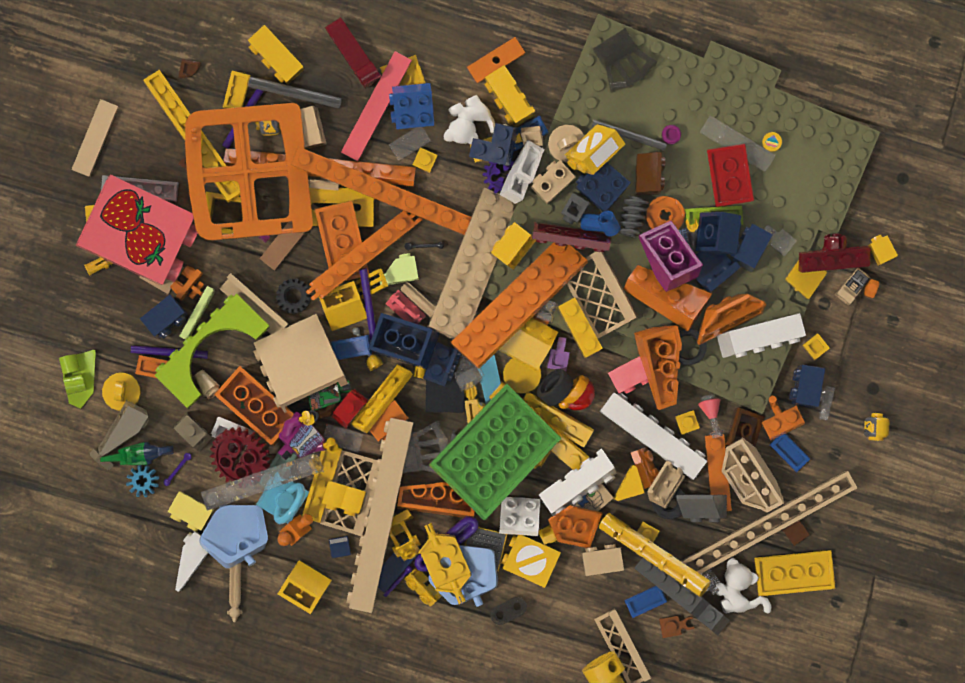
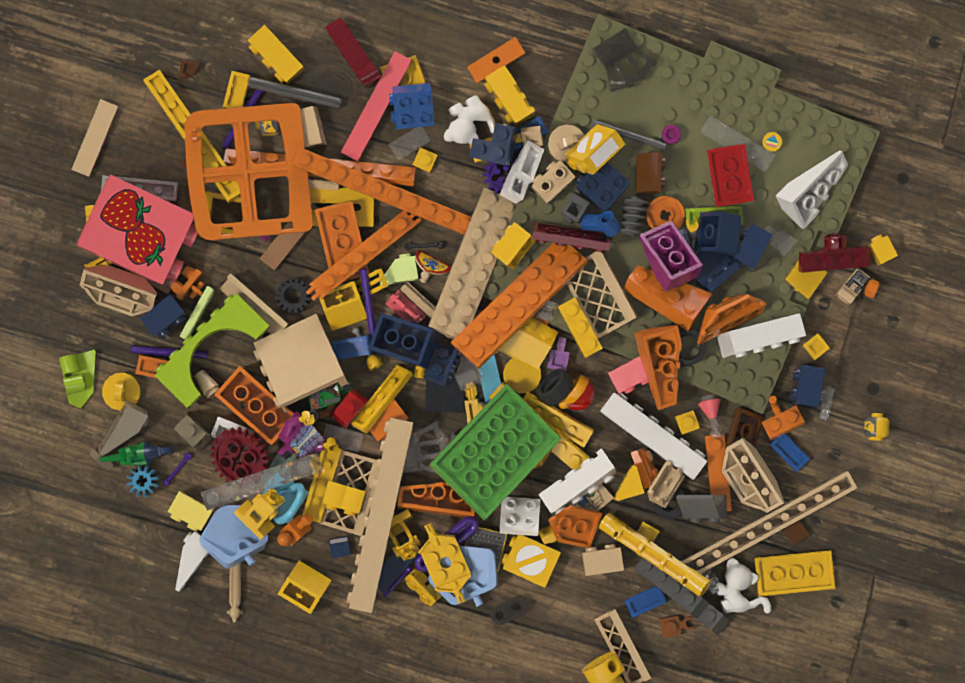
(118, 289): none -> tan wedge
(256, 515): none -> yellow tile
(430, 265): none -> shield
(806, 192): none -> white wedge

